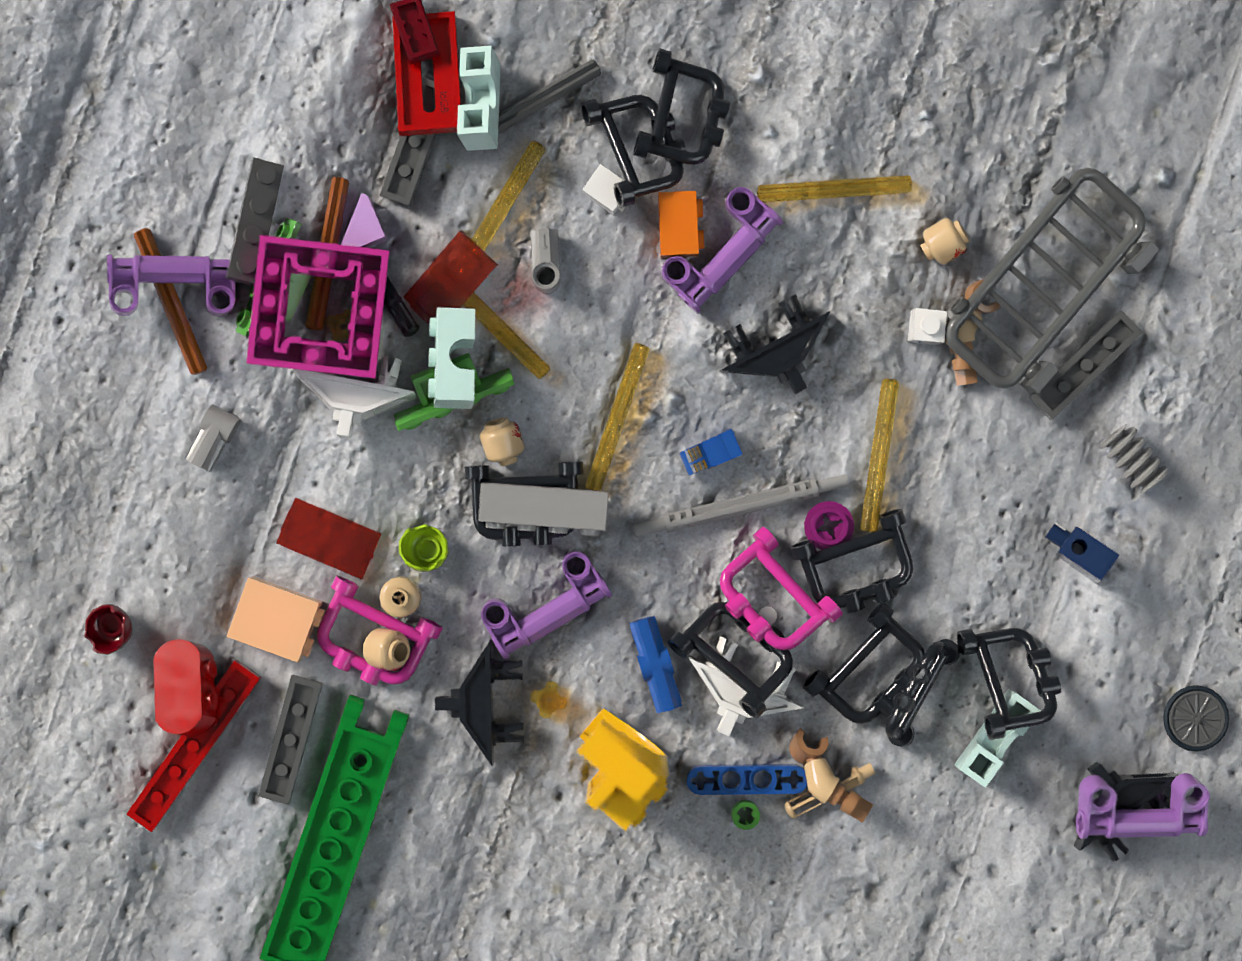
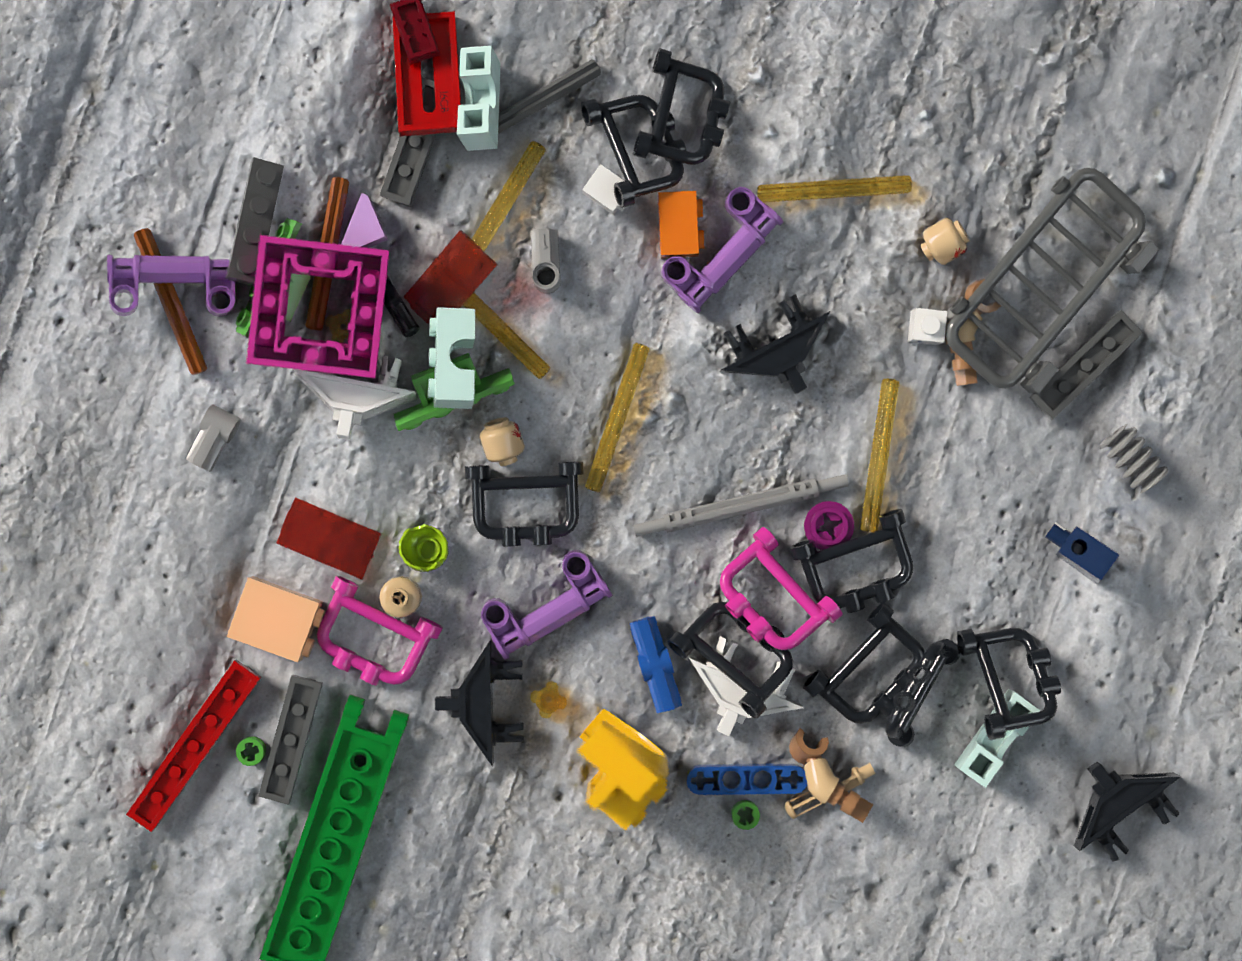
(108, 628): dark red hair -> none
(184, 688): brick -> none
(258, 756): none -> bright green bush
(386, 649): tan head -> none
(543, 507): light grey brick -> none
(711, 452): blue leg -> none
(768, 614): white sticker -> none
(1100, 815): medium lavender piece -> none
(1196, 718): dark grey wheel -> none

